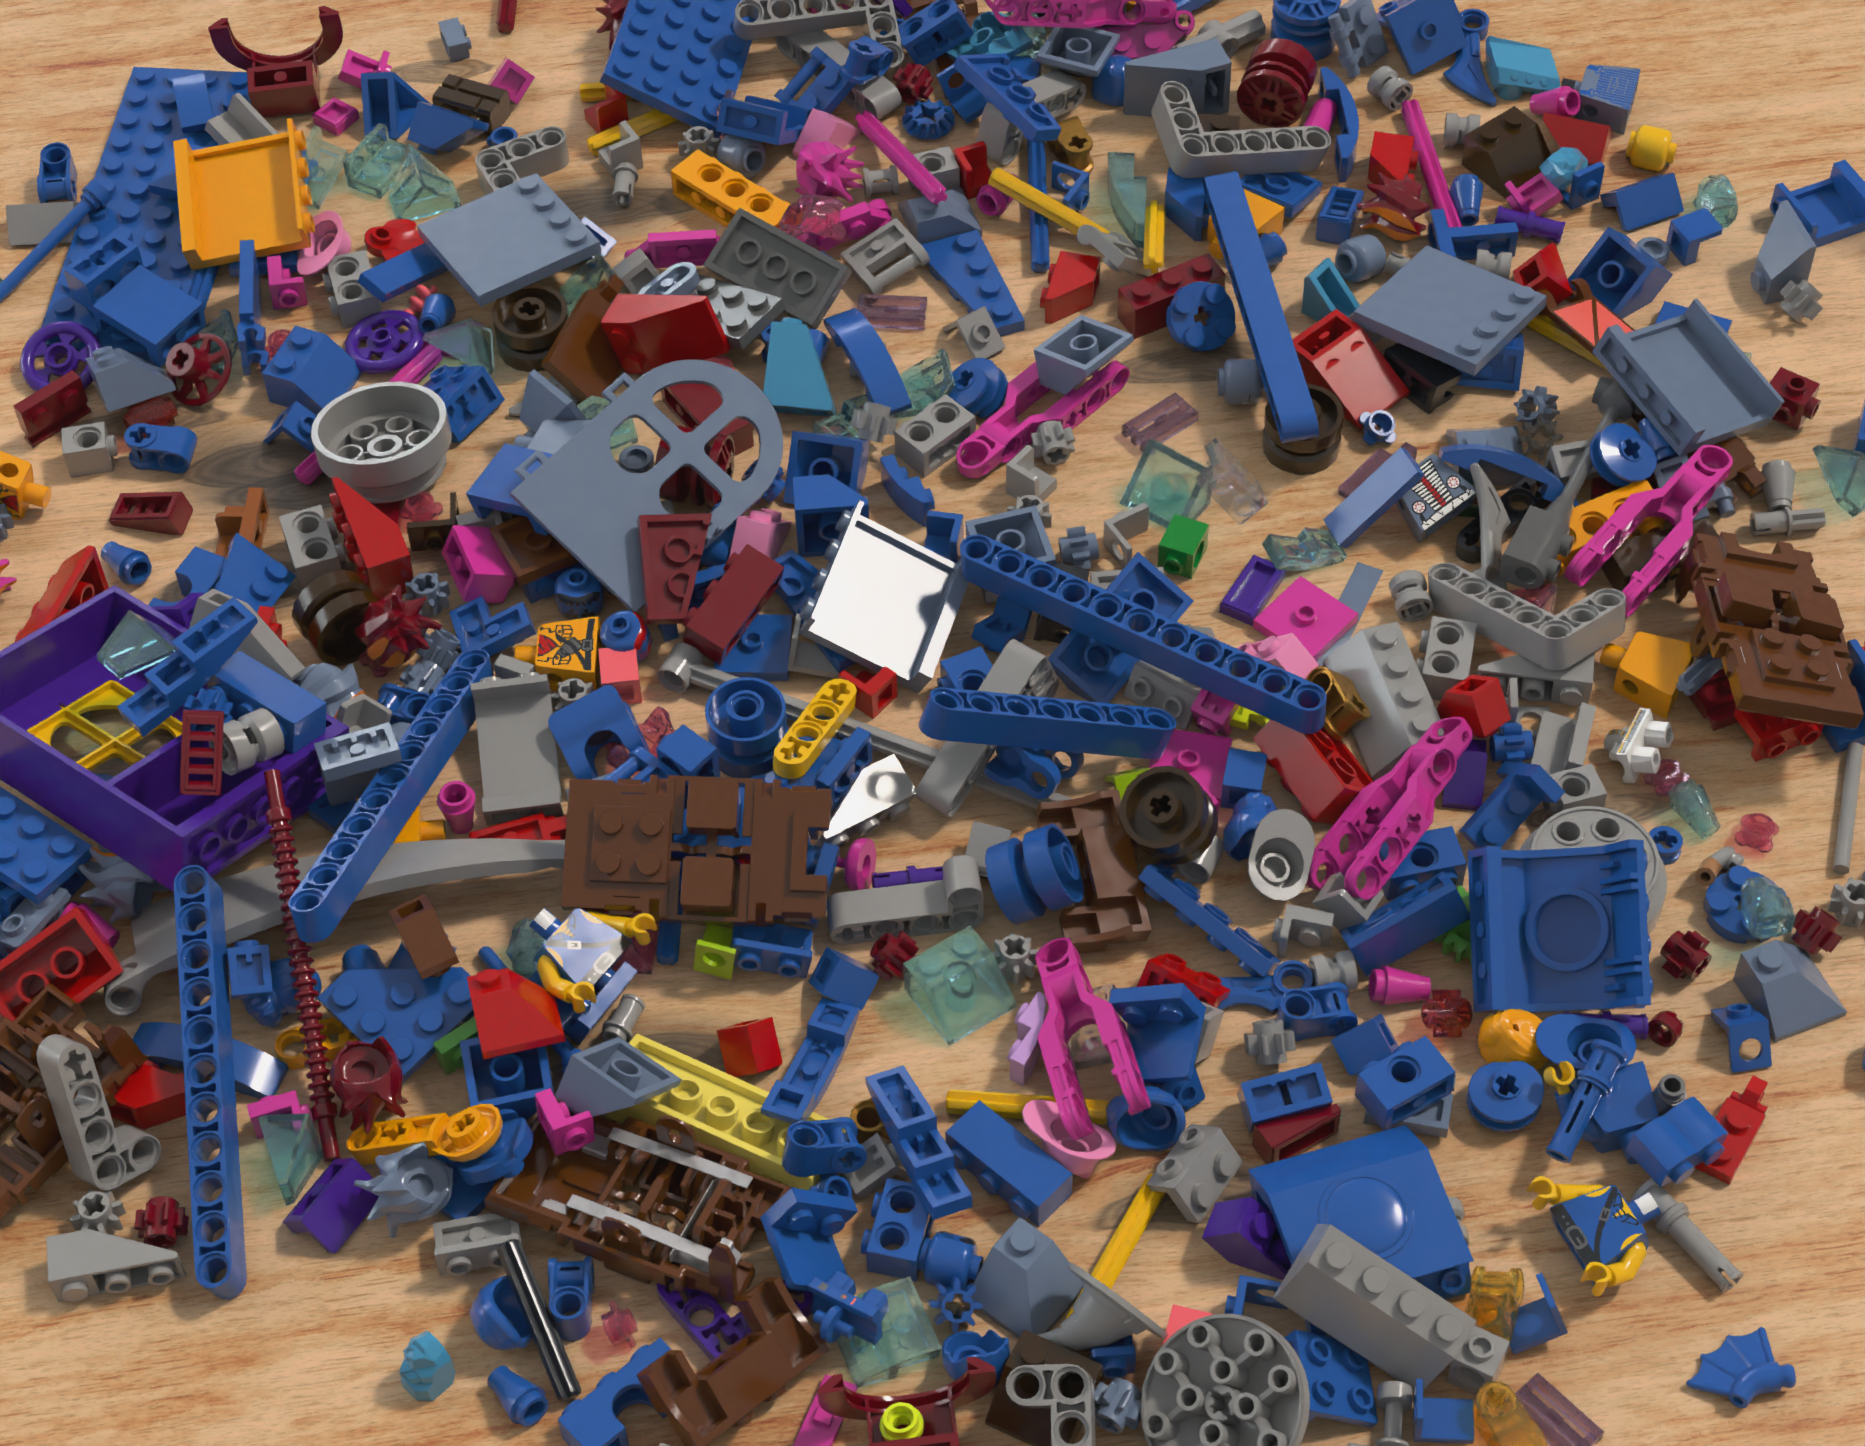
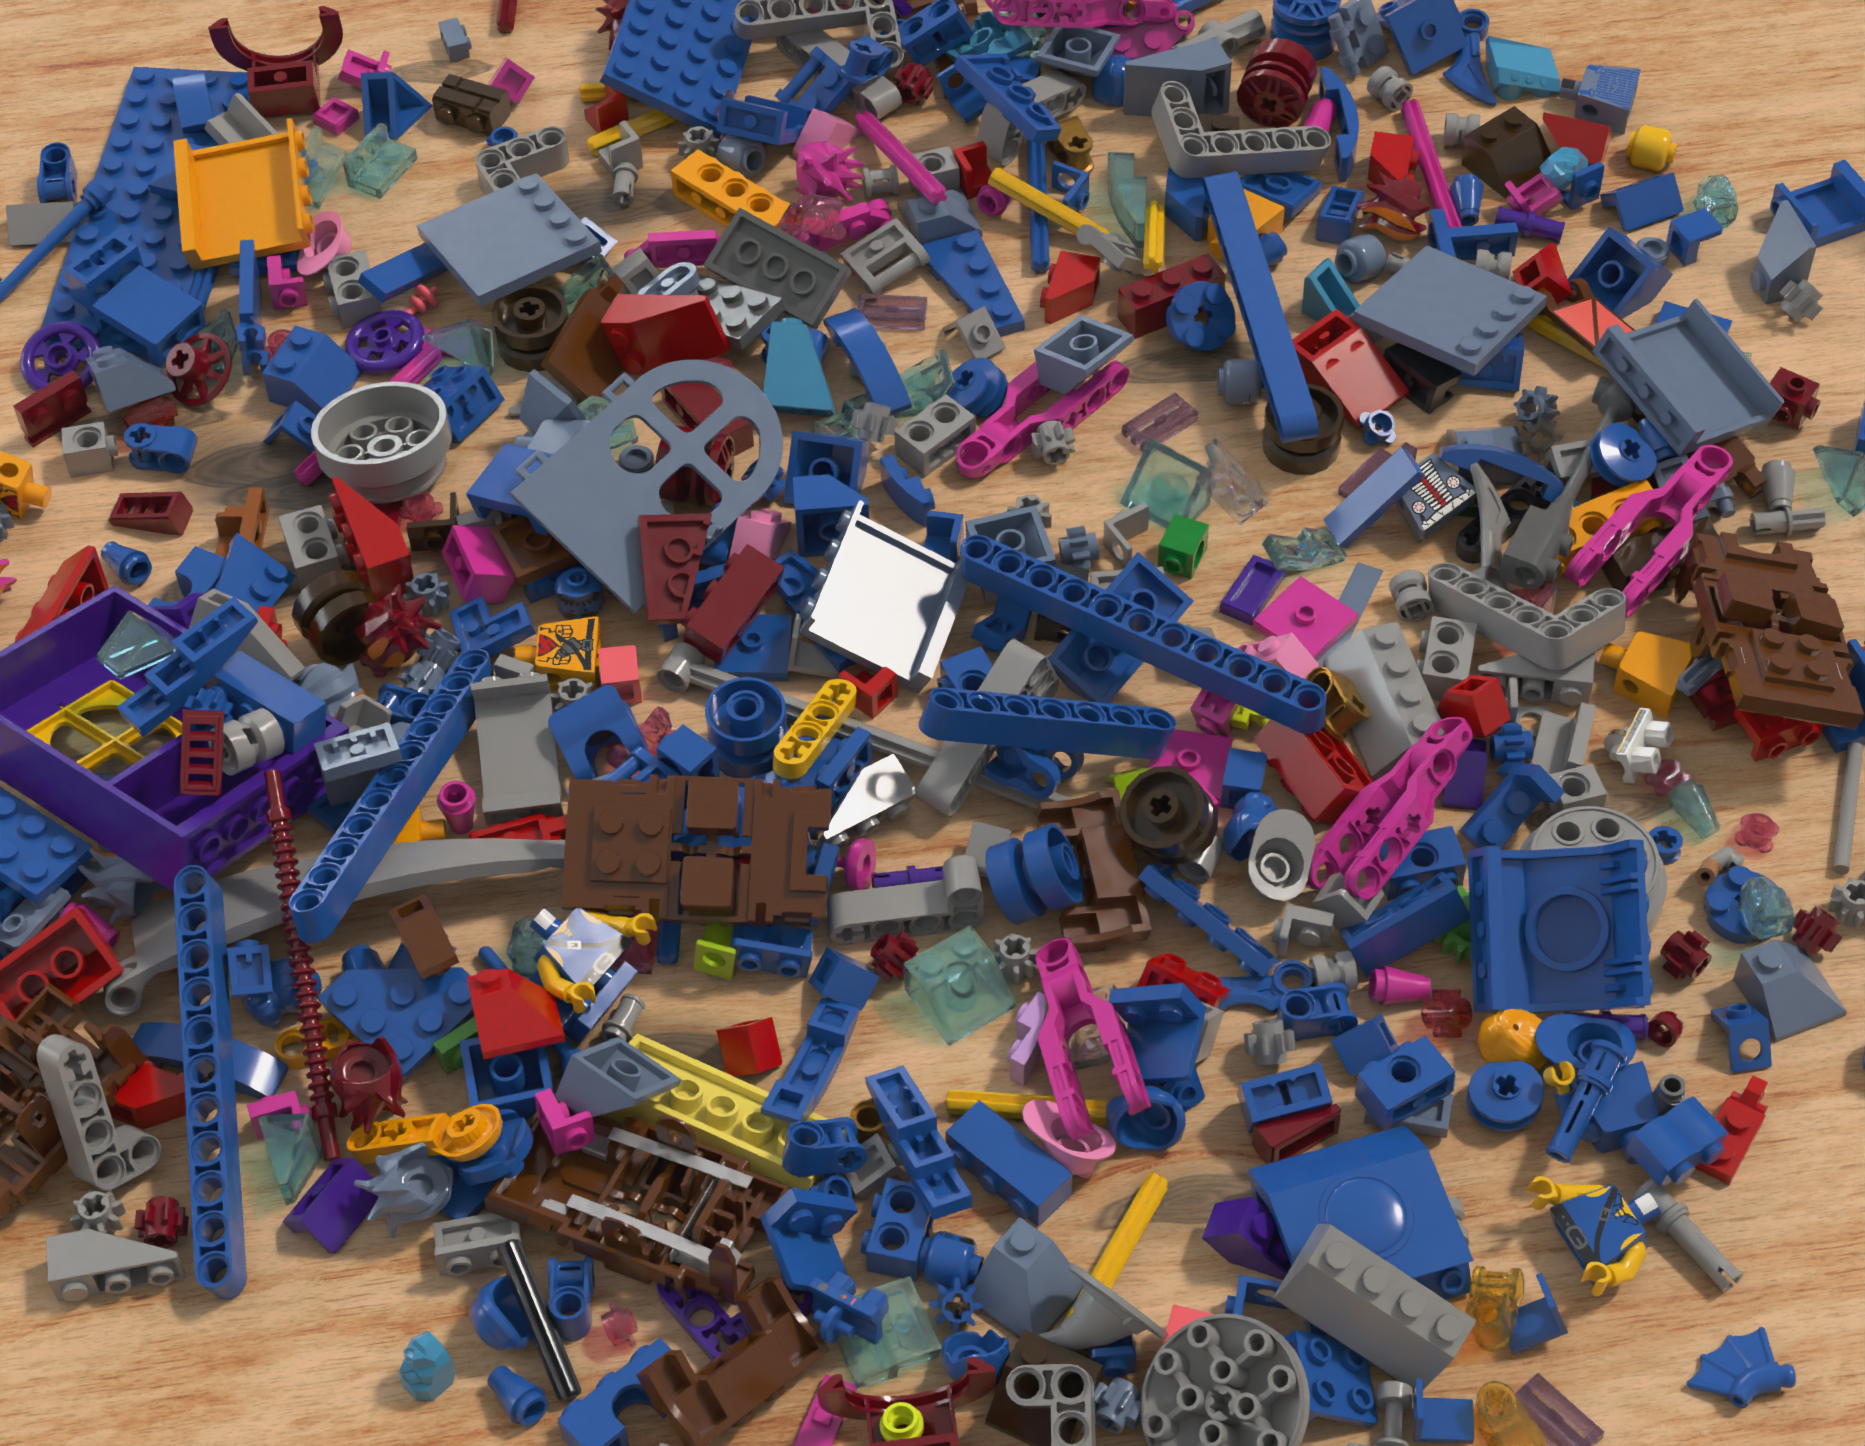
(392, 238): red plate -> none
(421, 188): clear light blue slope -> none
(436, 312): blue cone -> none
(442, 129): blue slope -> none
(626, 632): blue head -> none
(924, 127): blue gear -> none
(1026, 479): light grey panel -> none
(1162, 690): light grey bracket -> none
(1196, 1170): light grey bracket -> none
(1478, 1360): light grey brick -> none
(1558, 101): dark pink cone -> none

